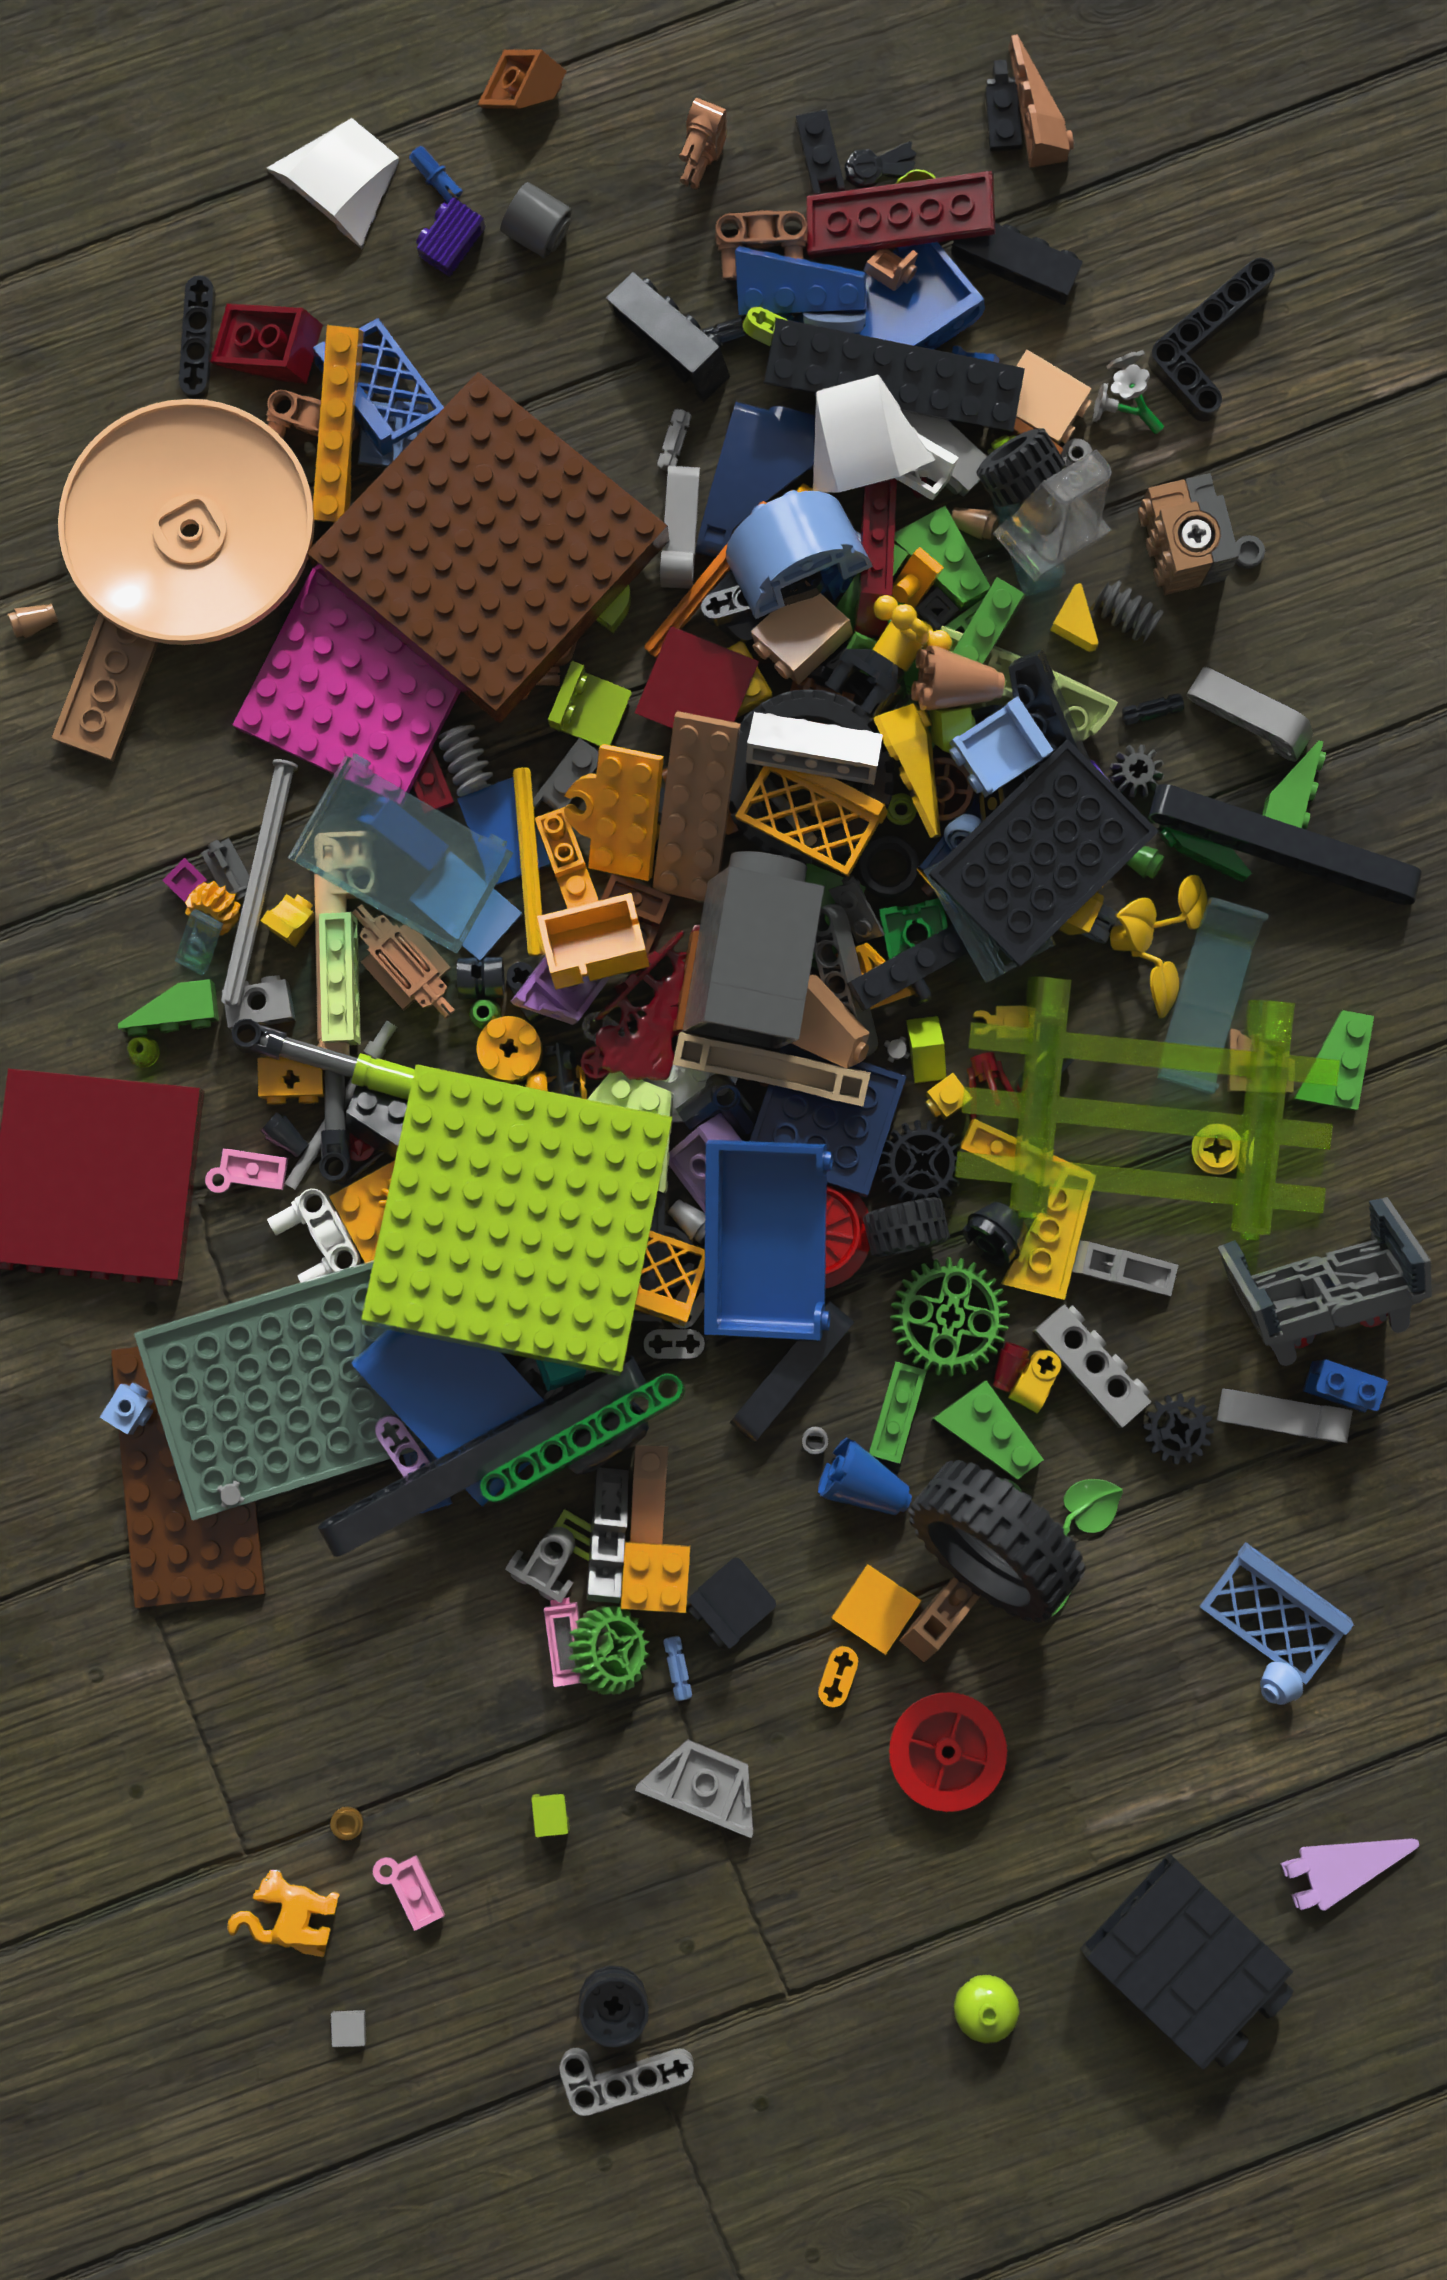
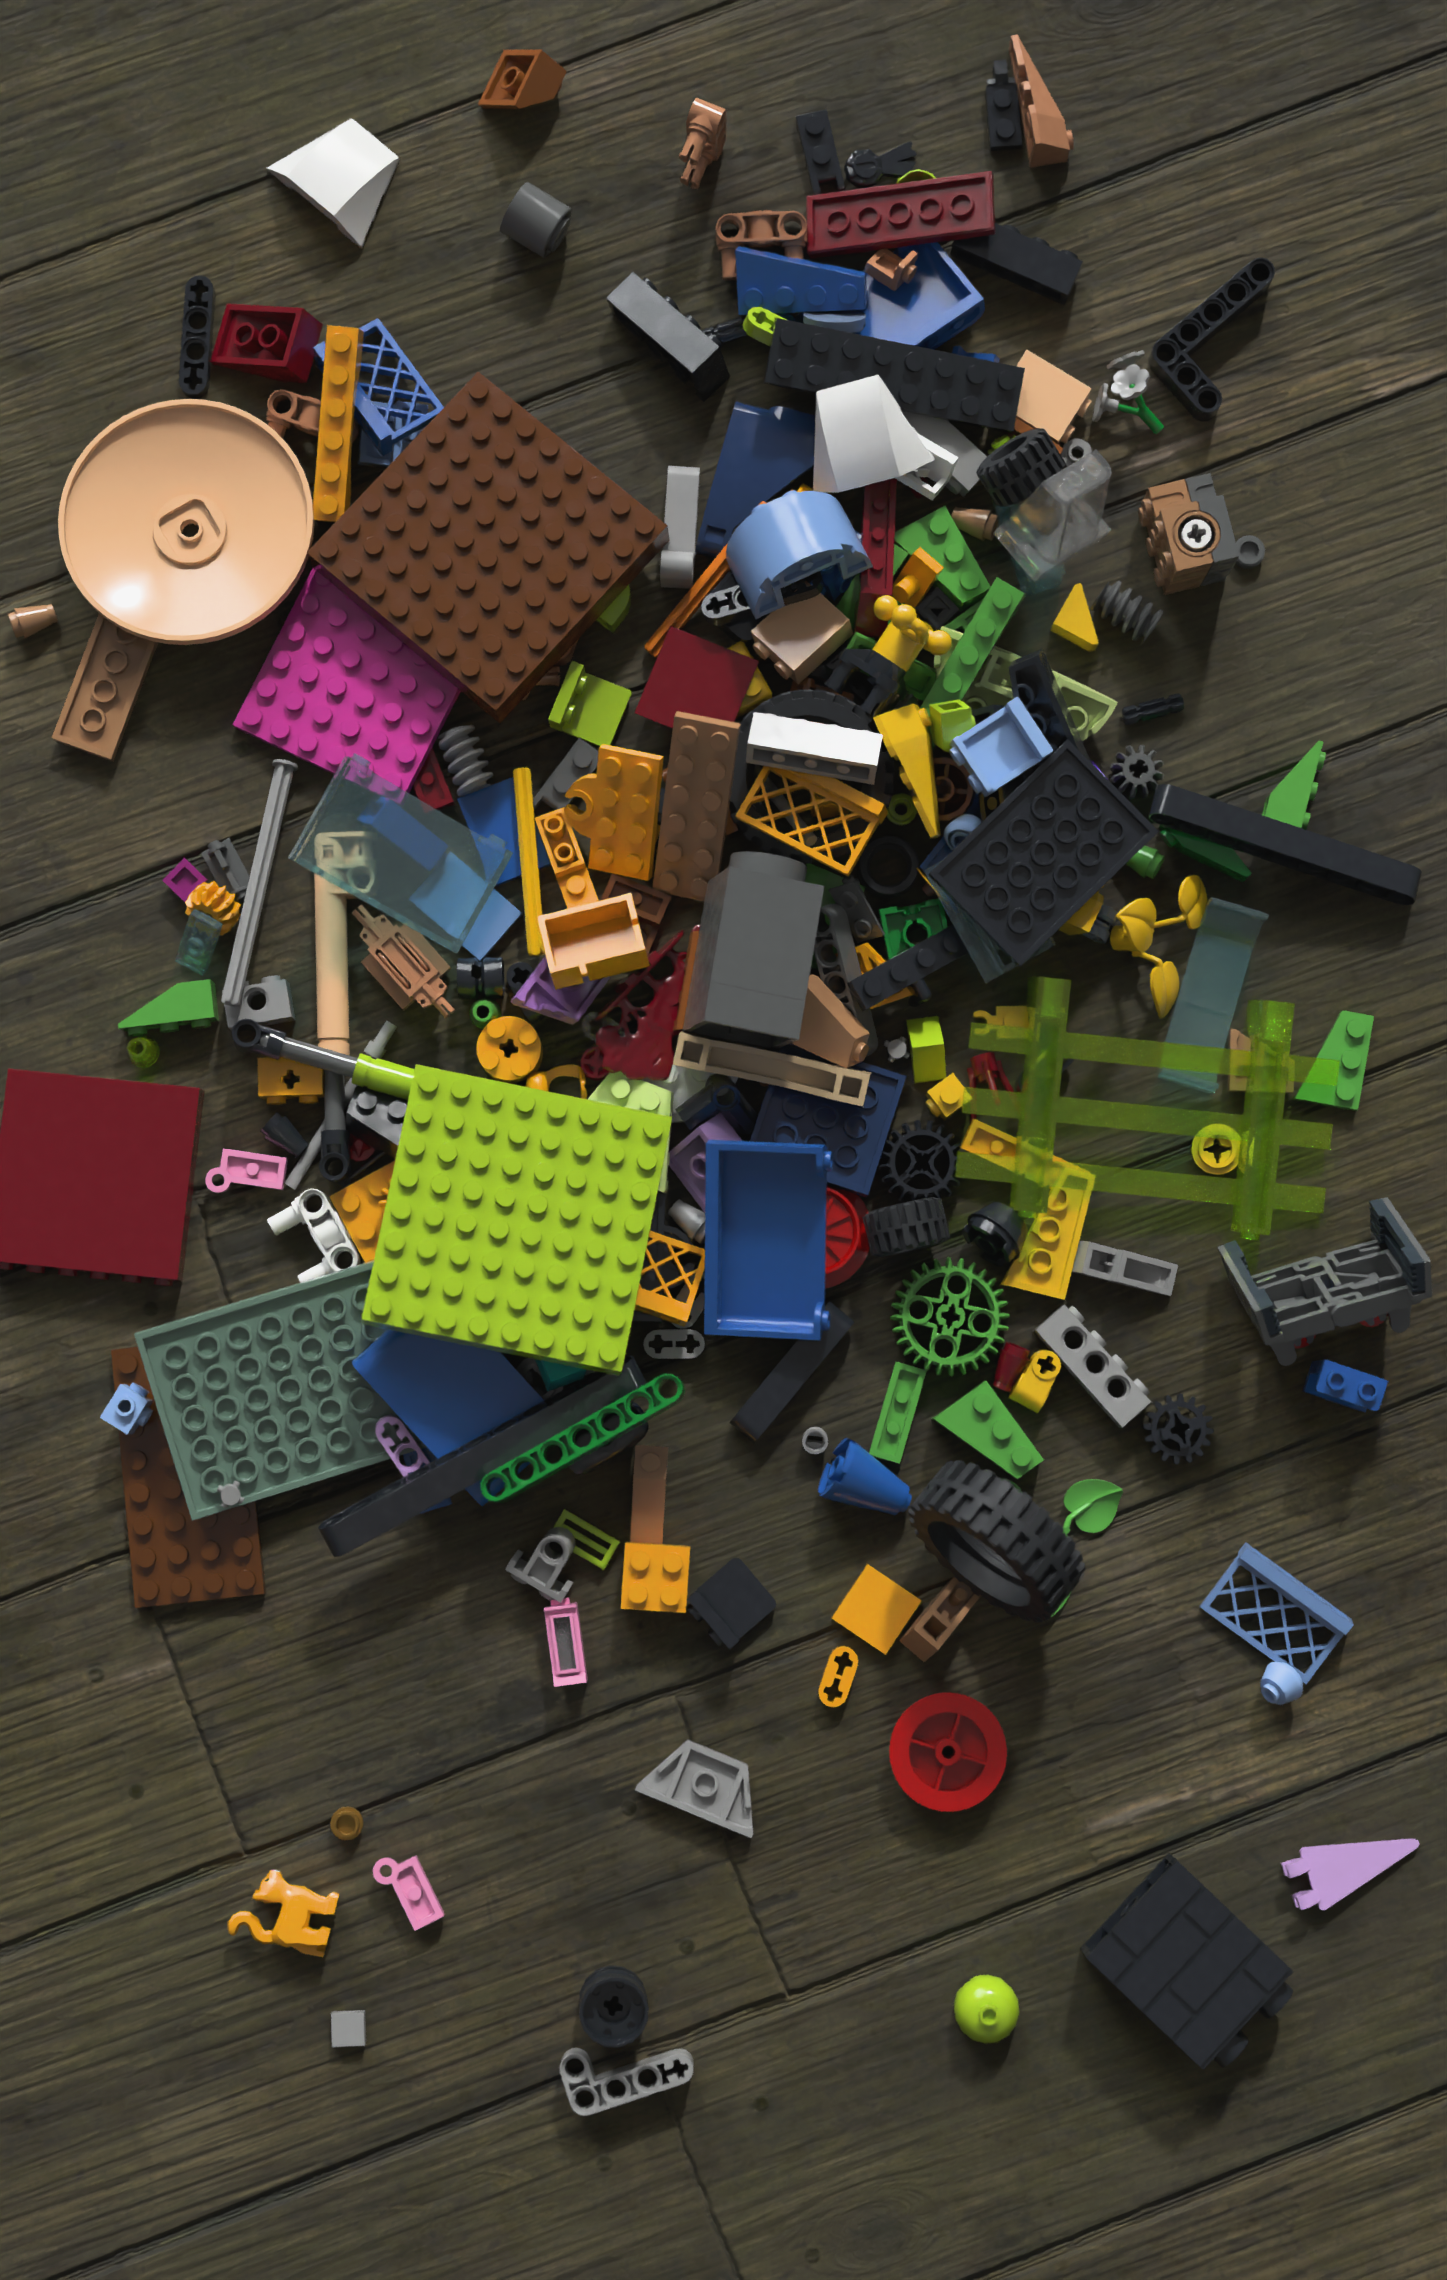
(290, 919): yellow arch -> none
(339, 978): yellowish green fence -> none
(434, 173): blue axle -> none
(450, 236): dark purple brick -> none
(550, 1815): lime panel -> none
(562, 1063): black hinge -> none
(607, 1535): dark grey slope -> none
(614, 1650): bright green gear -> none
(674, 439): light grey axle -> none
(677, 1668): medium blue axle -> none
(953, 680): nougat cone -> none
(1253, 711): light grey beam -> none
(1284, 1416): light grey beam -> none

